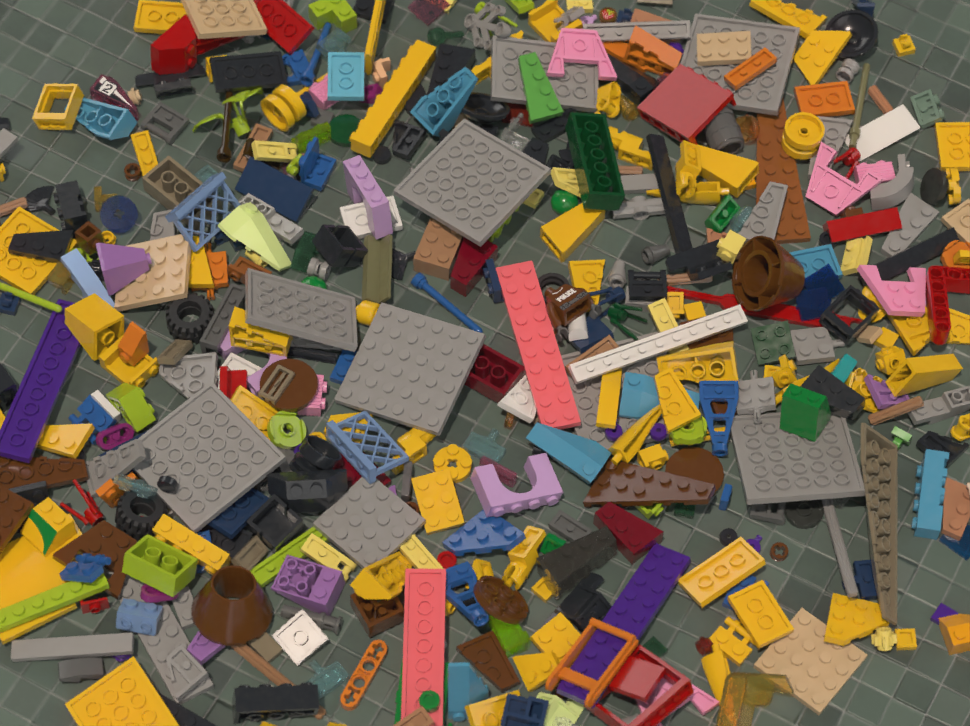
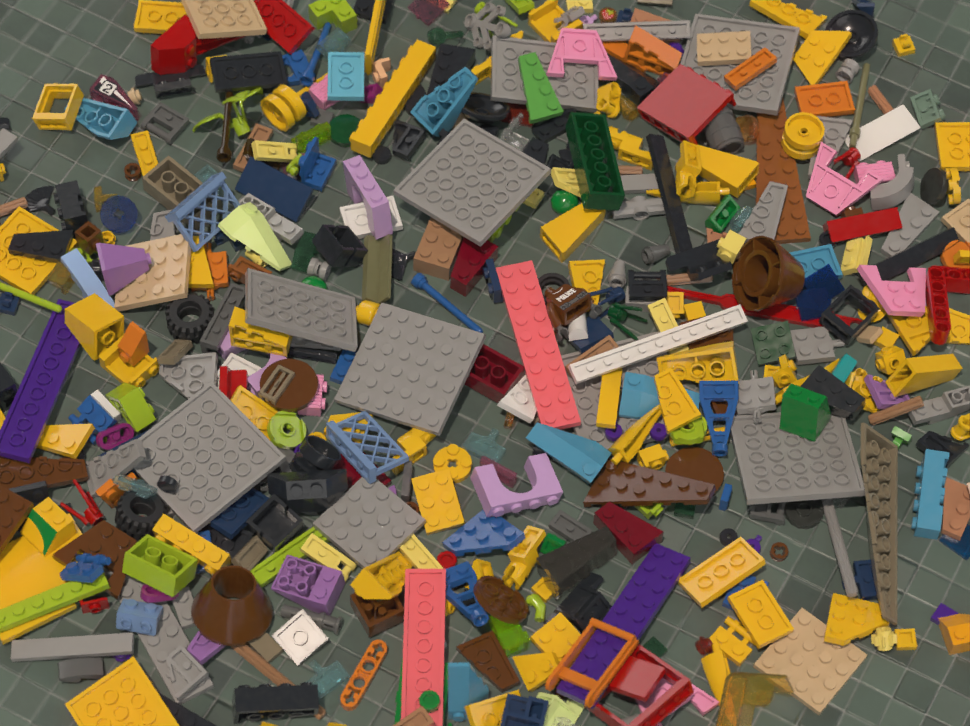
(539, 605): none -> lime arm

